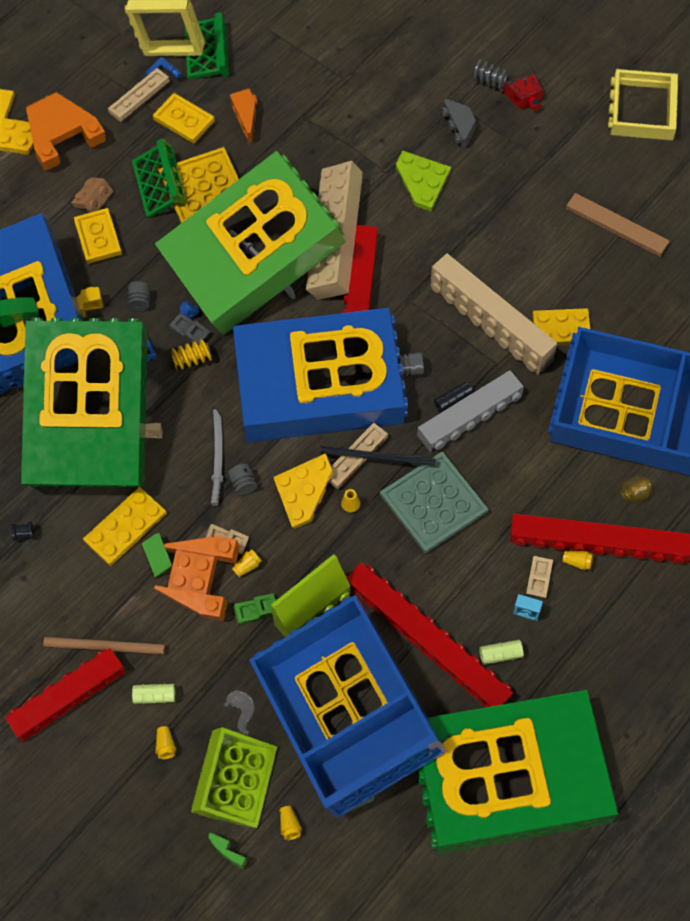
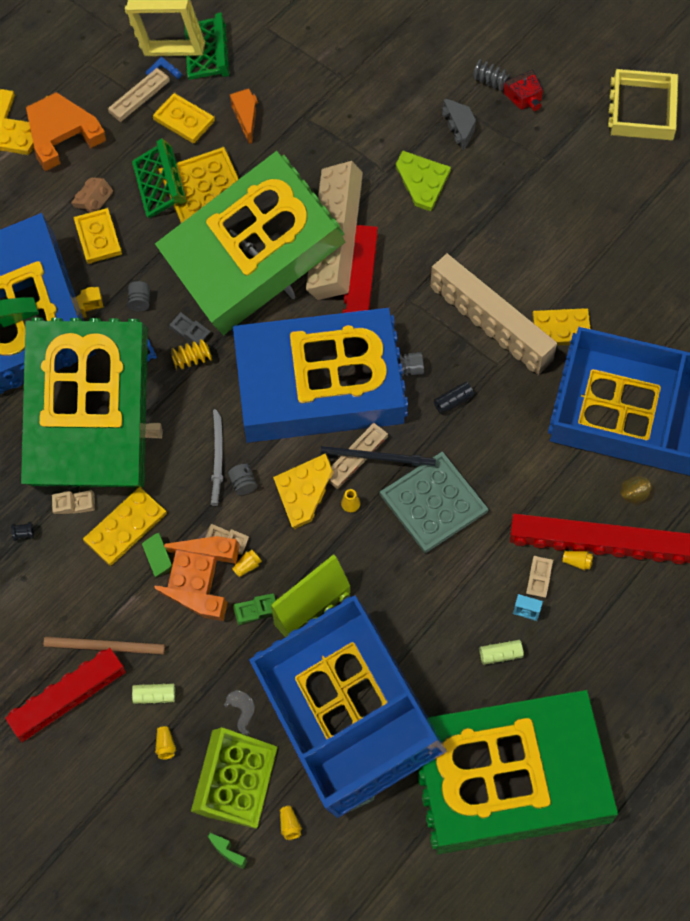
(73, 503): none -> tan slope
(189, 310): blue piece -> none
(429, 639): red brick -> none
(470, 411): light grey brick -> none
(617, 224): medium nougat tile -> none

